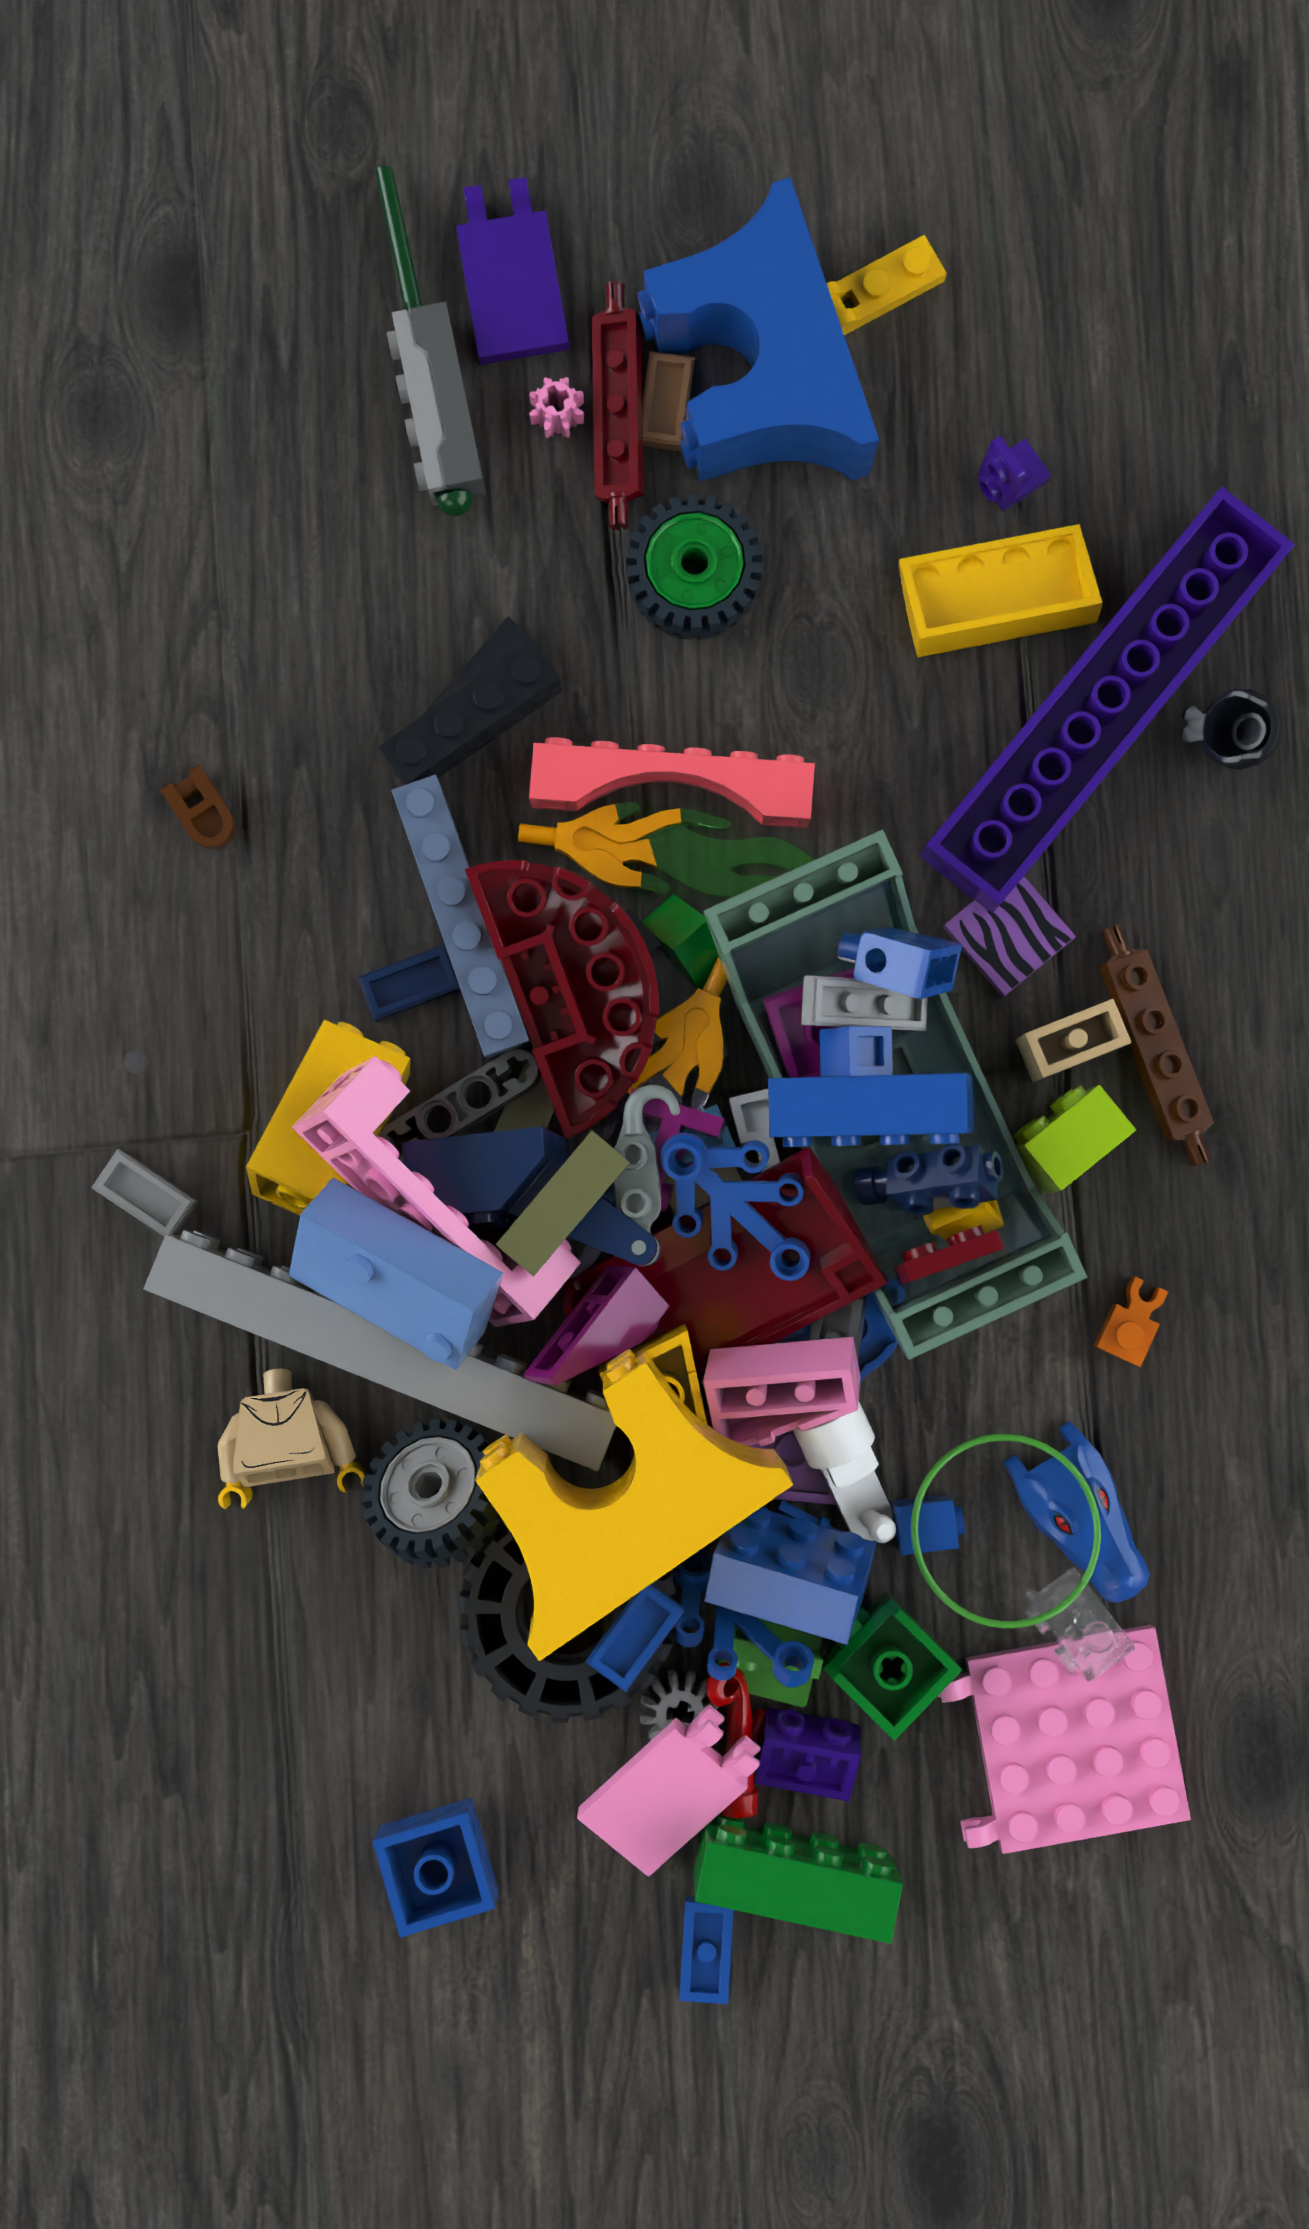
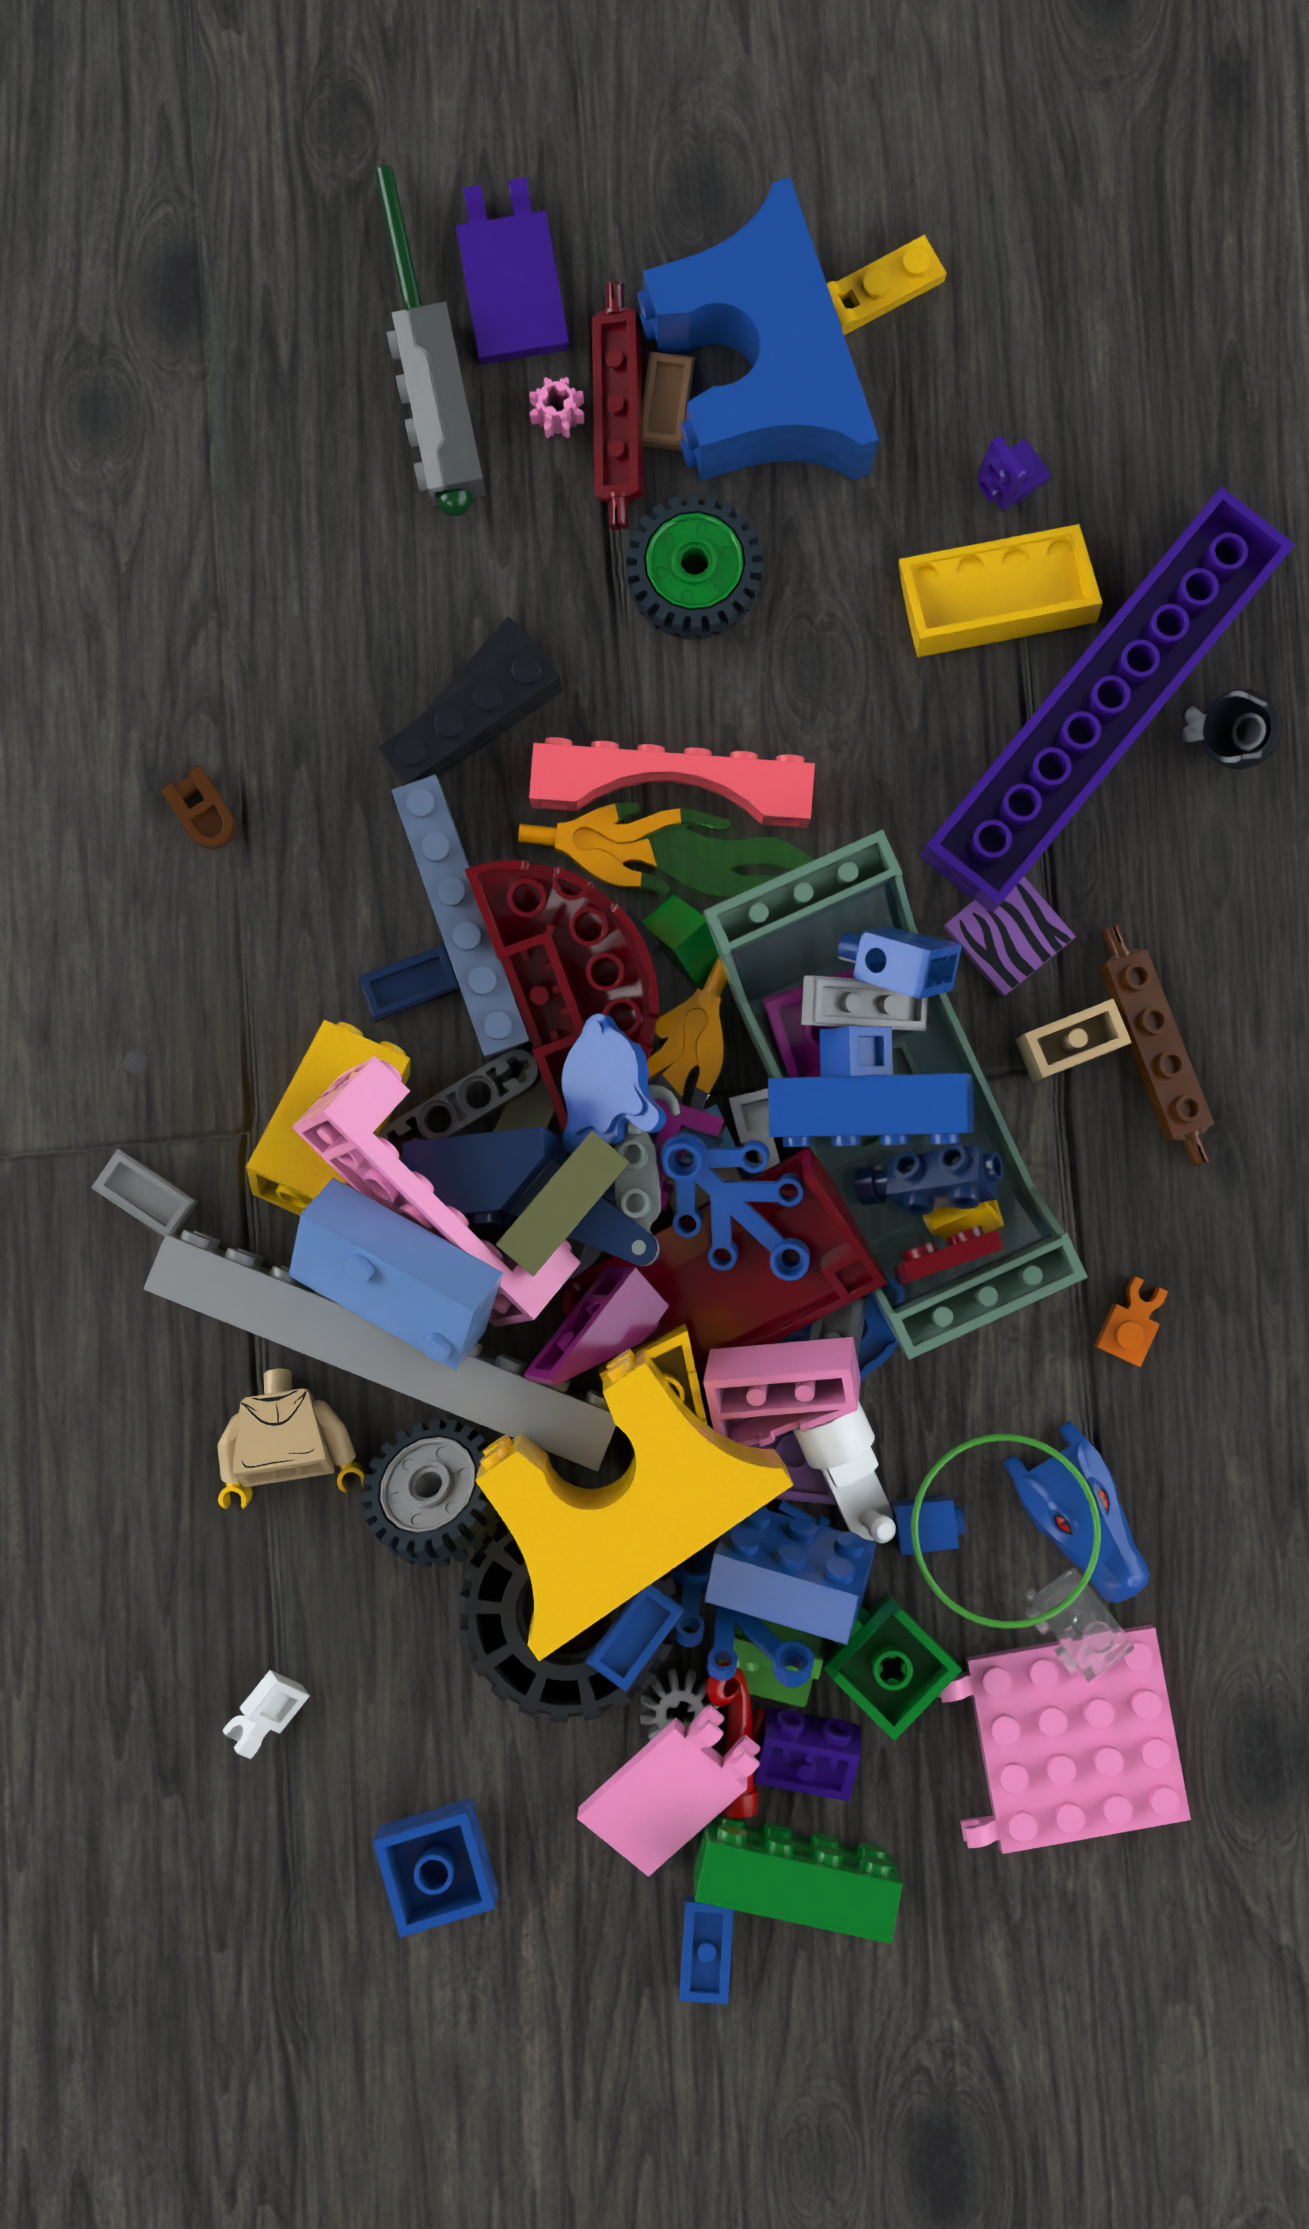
(265, 1709): none -> white plate
(606, 1086): none -> tile
(1072, 1138): lime brick -> none

